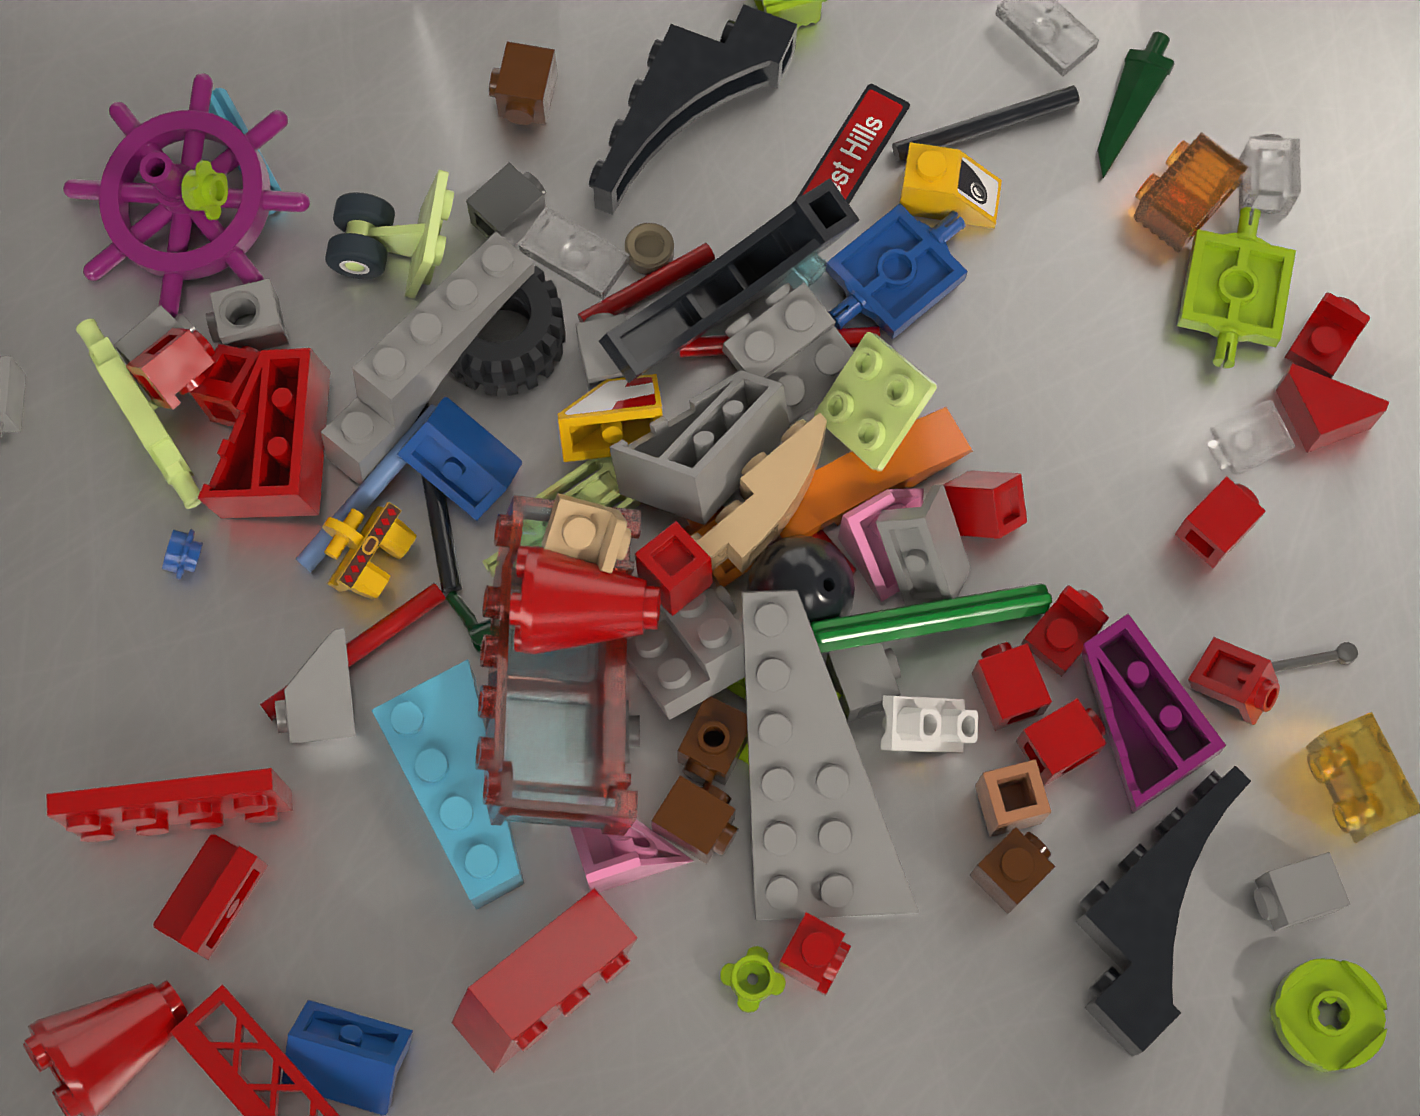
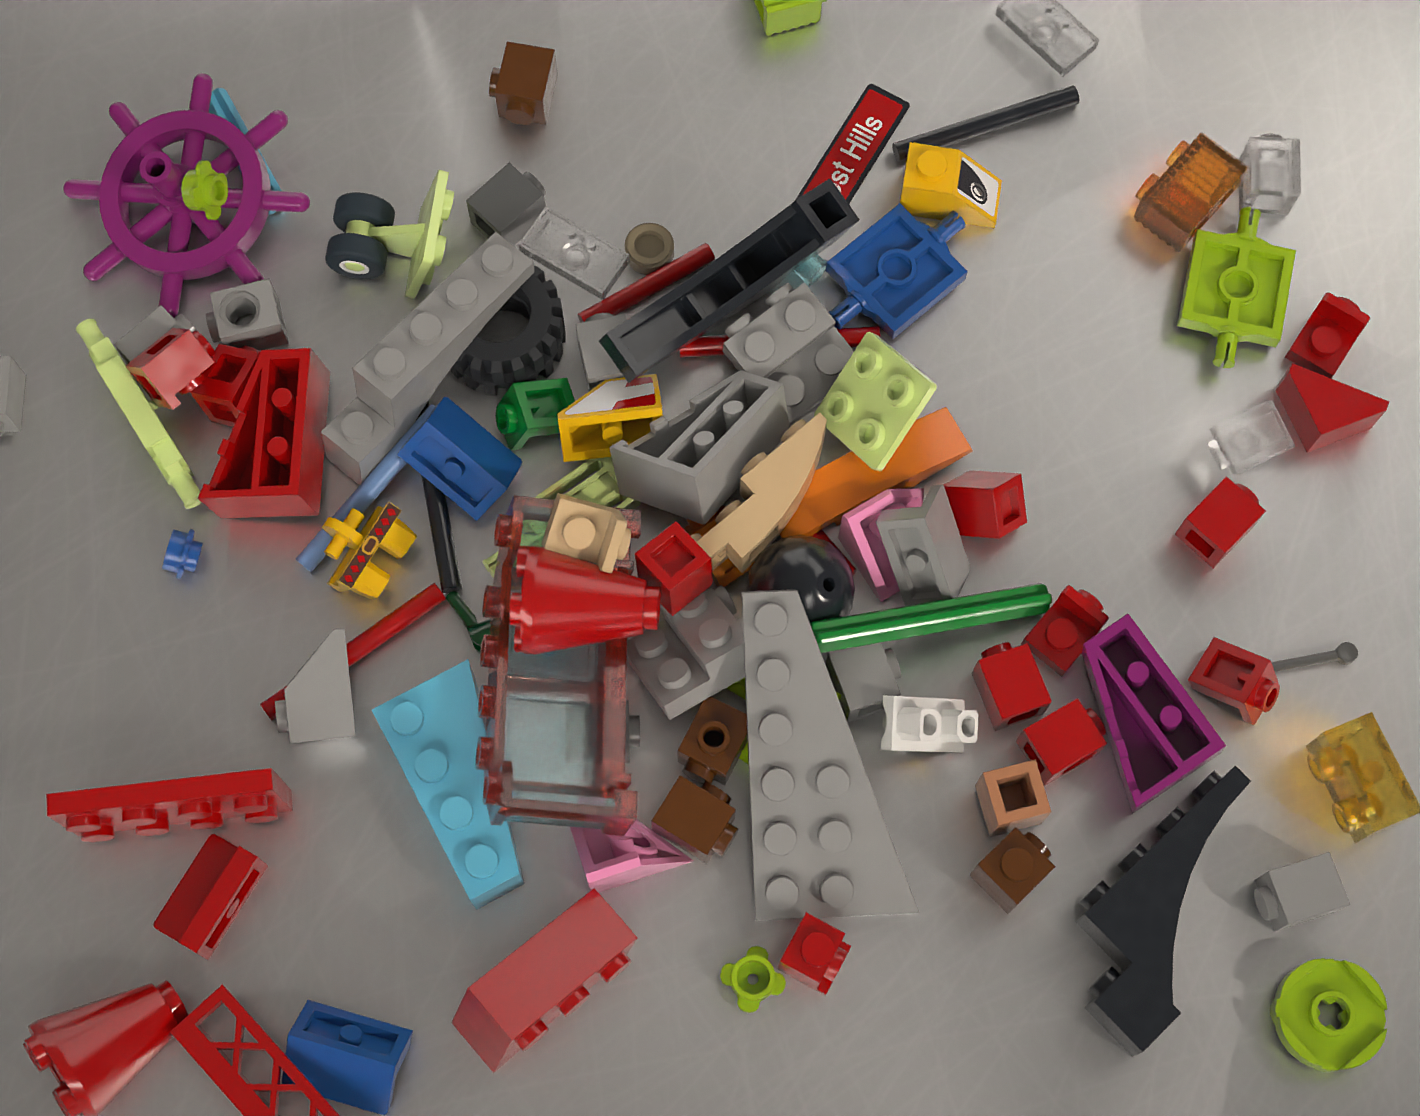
(532, 410): none -> green bracket
(685, 82): black arch -> none
(1138, 85): dark green bar -> none

